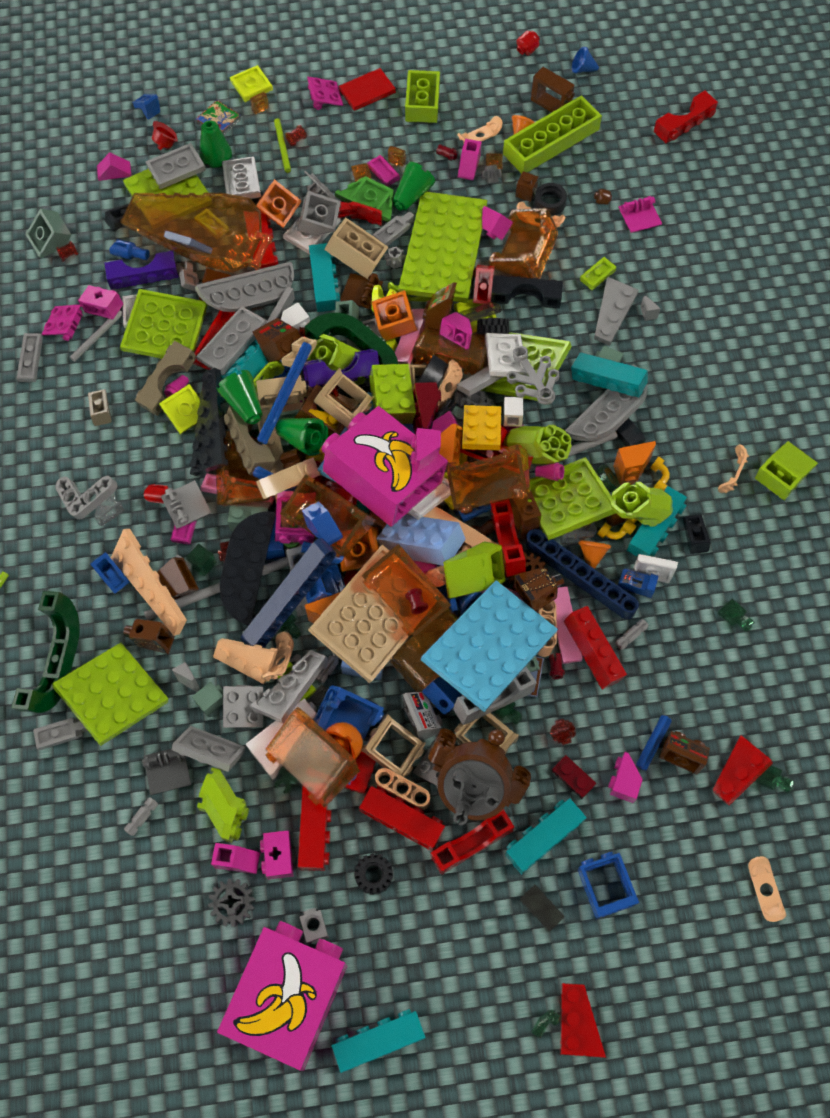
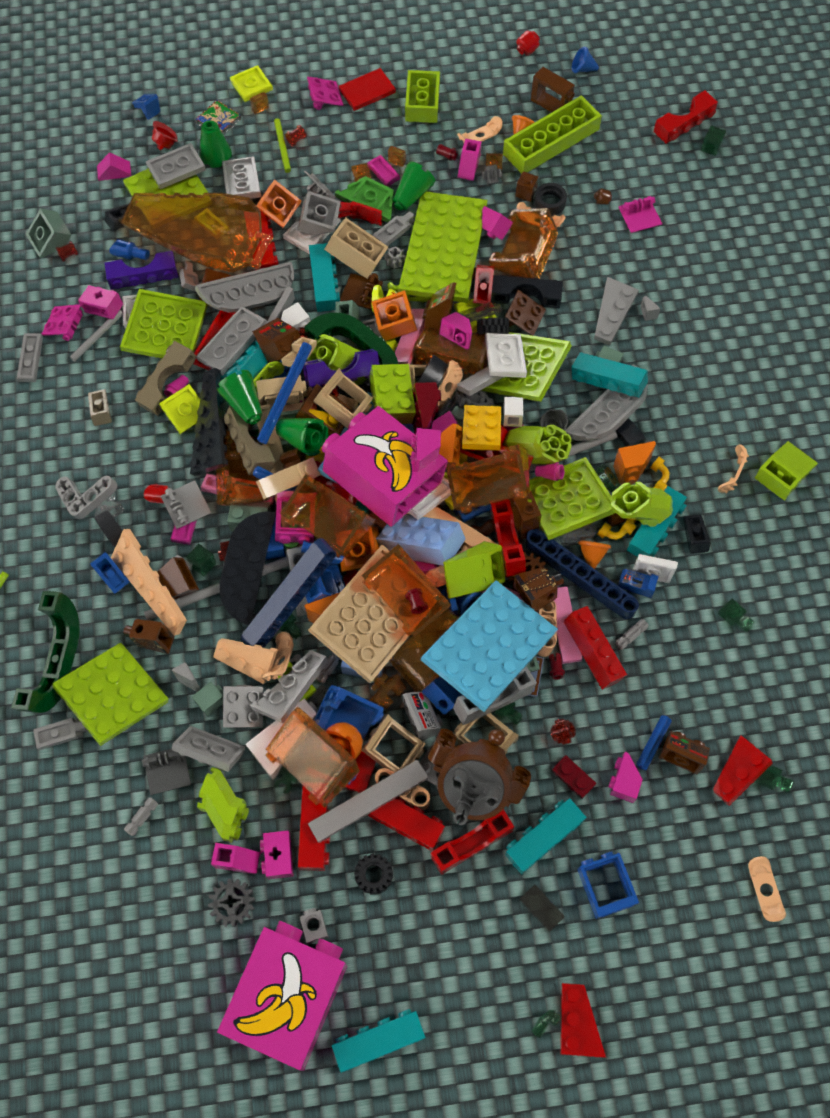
(109, 526): none -> black tyre
(187, 242): sand blue tile -> none
(321, 523): blue slope -> none
(368, 801): none -> light grey tile
(393, 683): none -> clear orange hips
(525, 313): none -> reddish brown hinge
(533, 378): light grey plant -> none
(555, 417): none -> dark grey hair
(598, 273): lime plate -> none
(713, 140): none -> clear green brick

